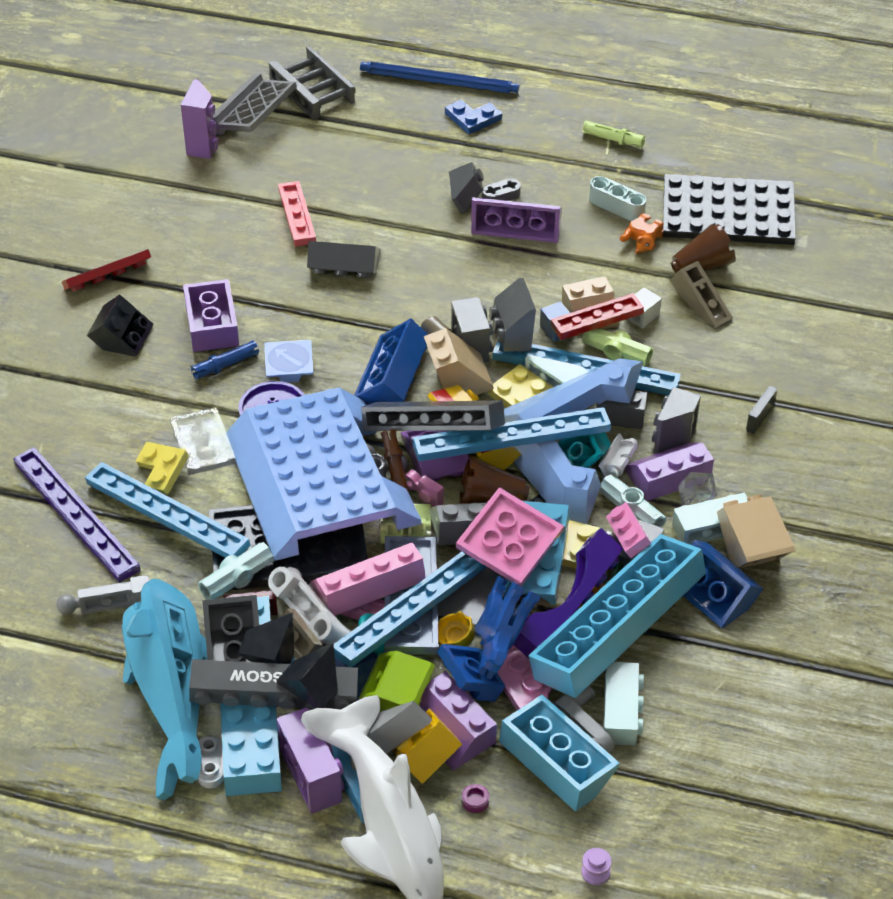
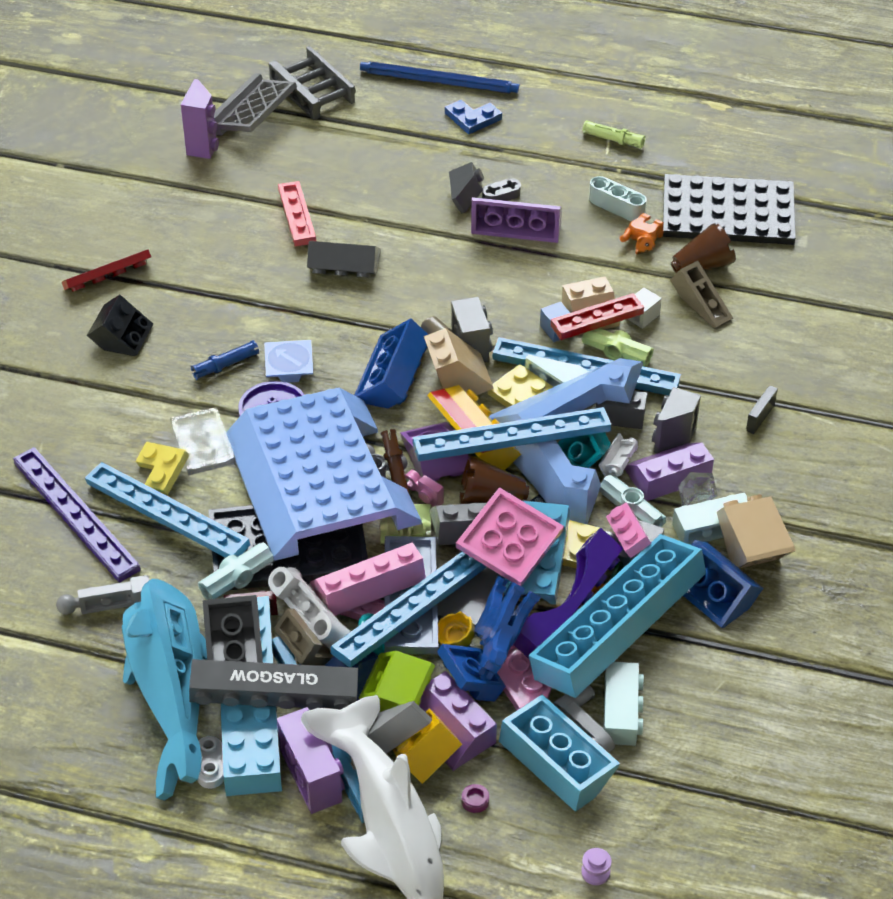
(211, 315): medium lavender brick -> none
(270, 642): black slope -> none
(312, 677): black slope -> none
(433, 415): dark grey brick -> none
(514, 317): dark grey slope -> none

